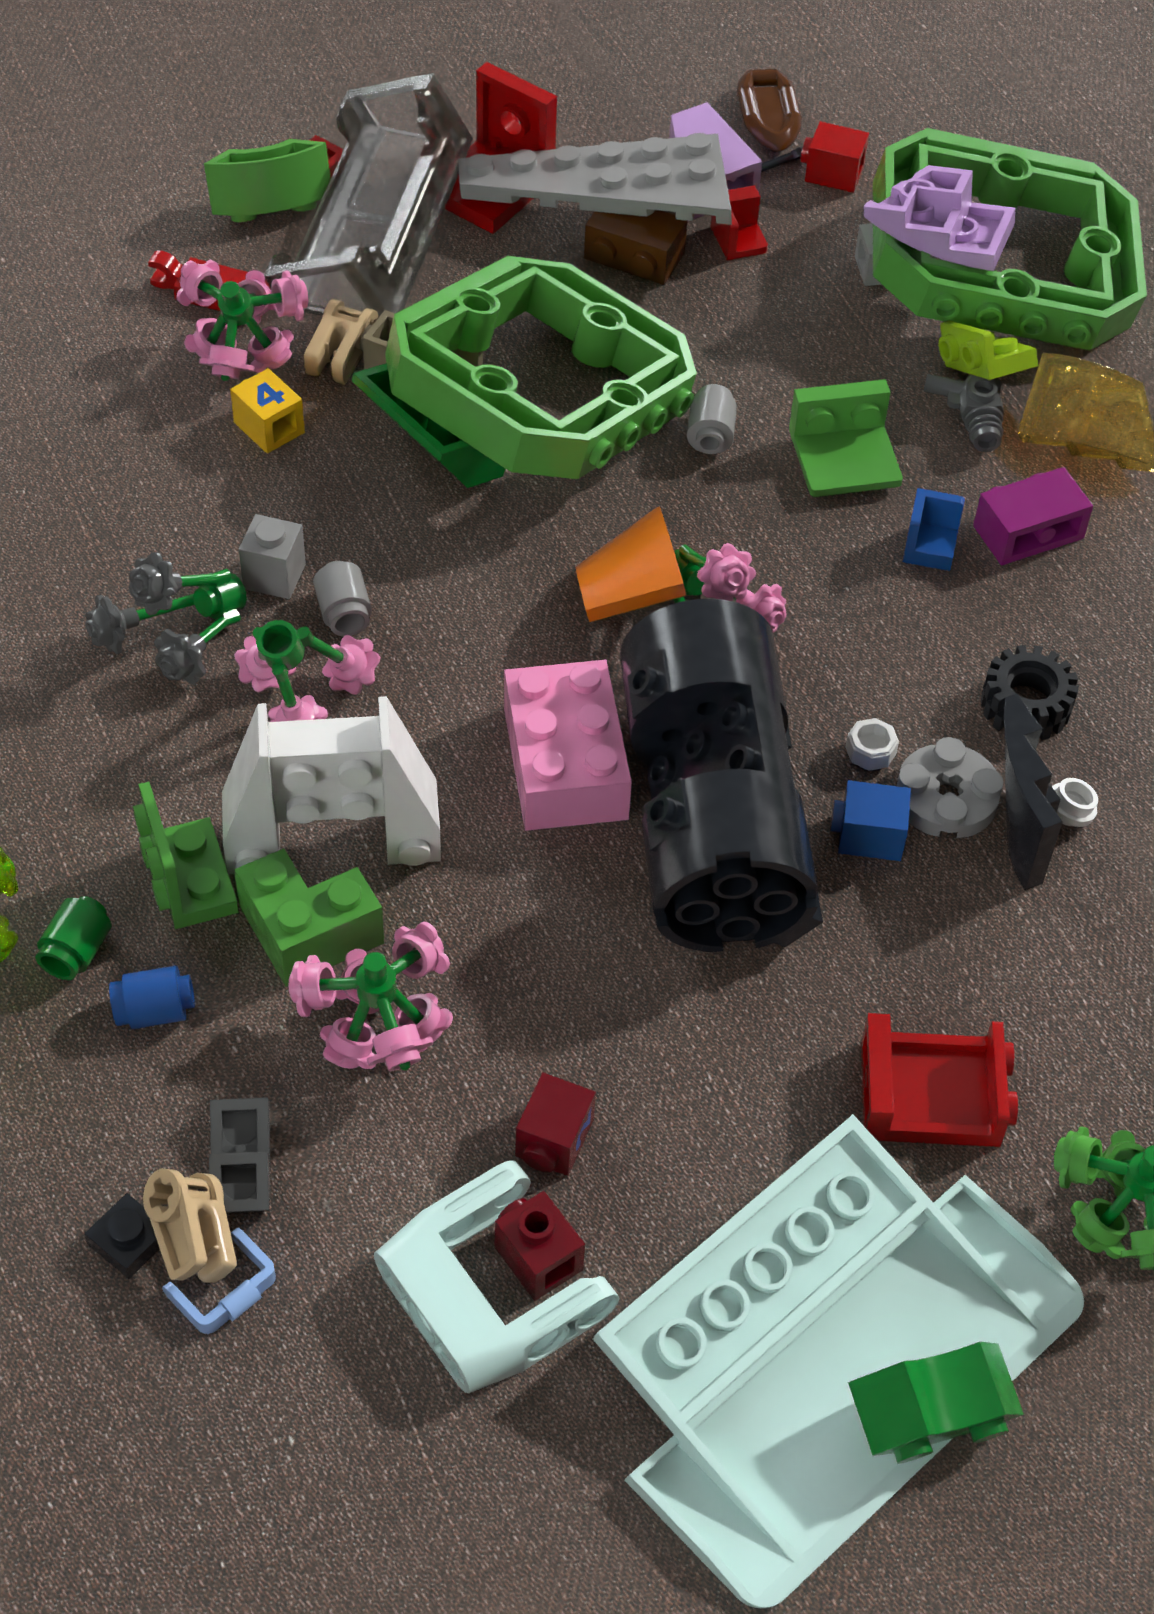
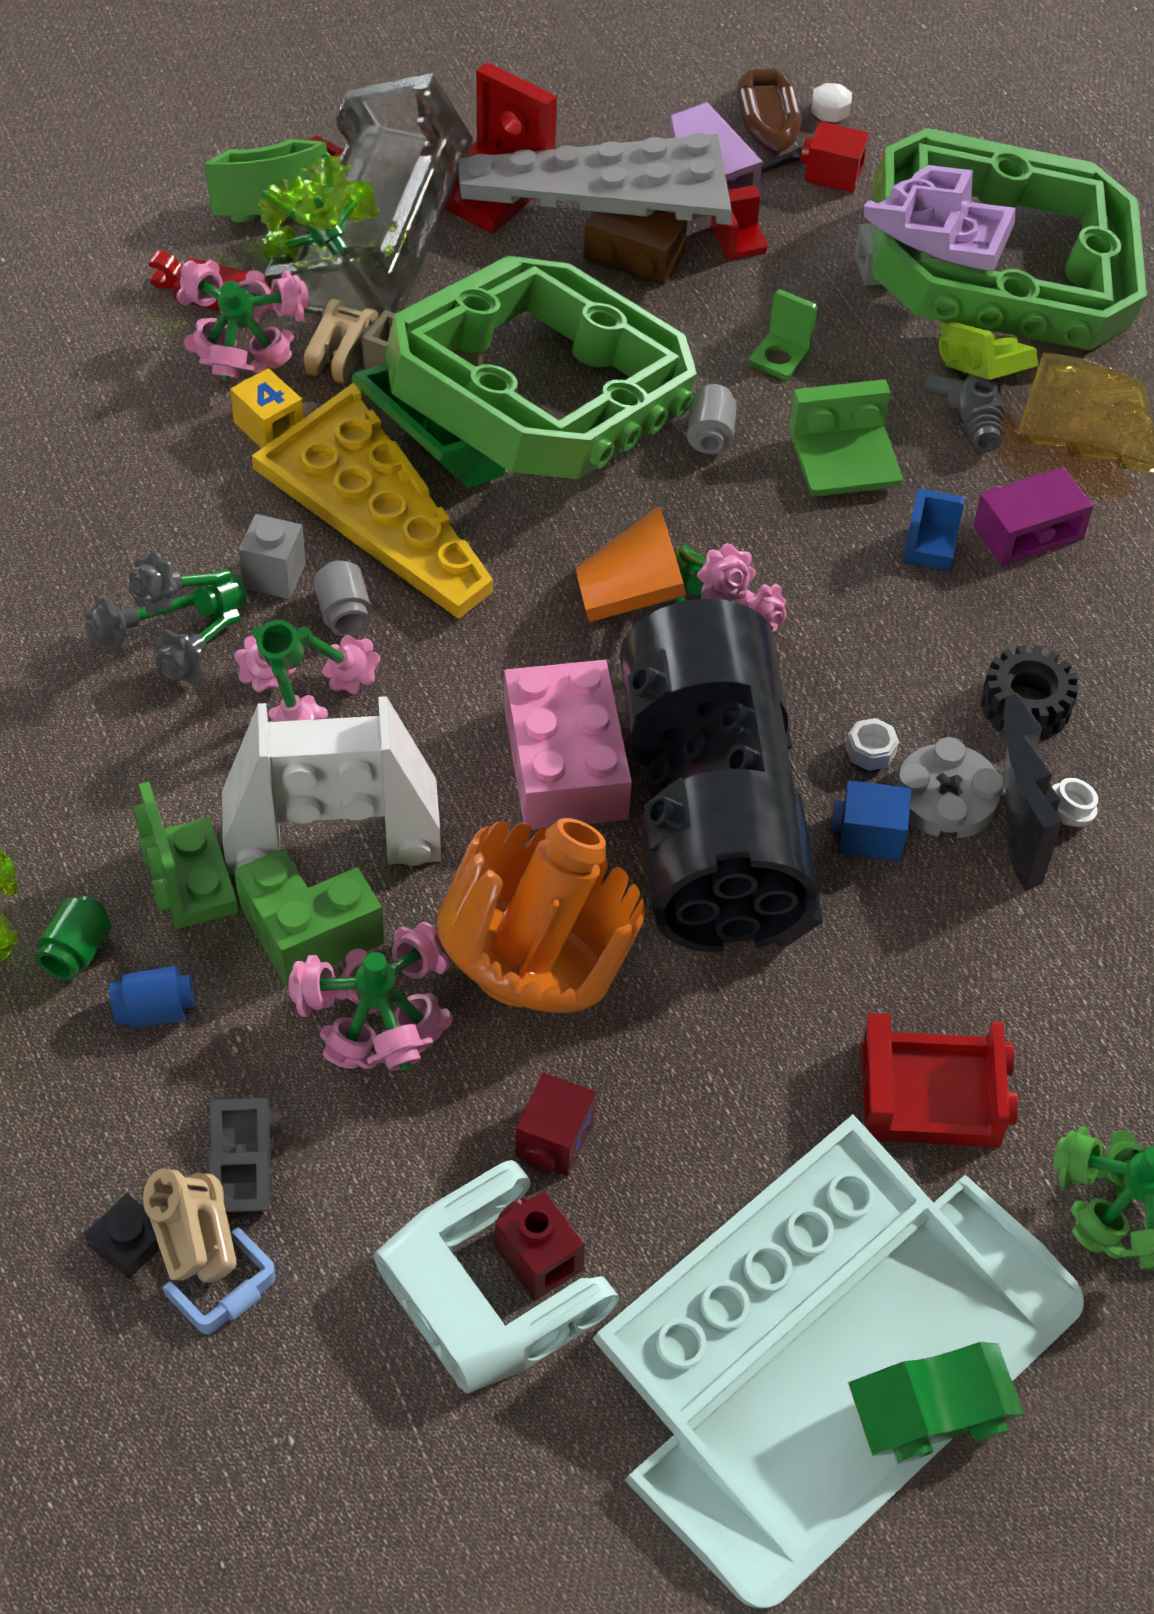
(315, 208): none -> clear neon green plant
(371, 493): none -> yellow wing
(538, 917): none -> orange piece
(789, 331): none -> bright green bracket
(831, 102): none -> white tile

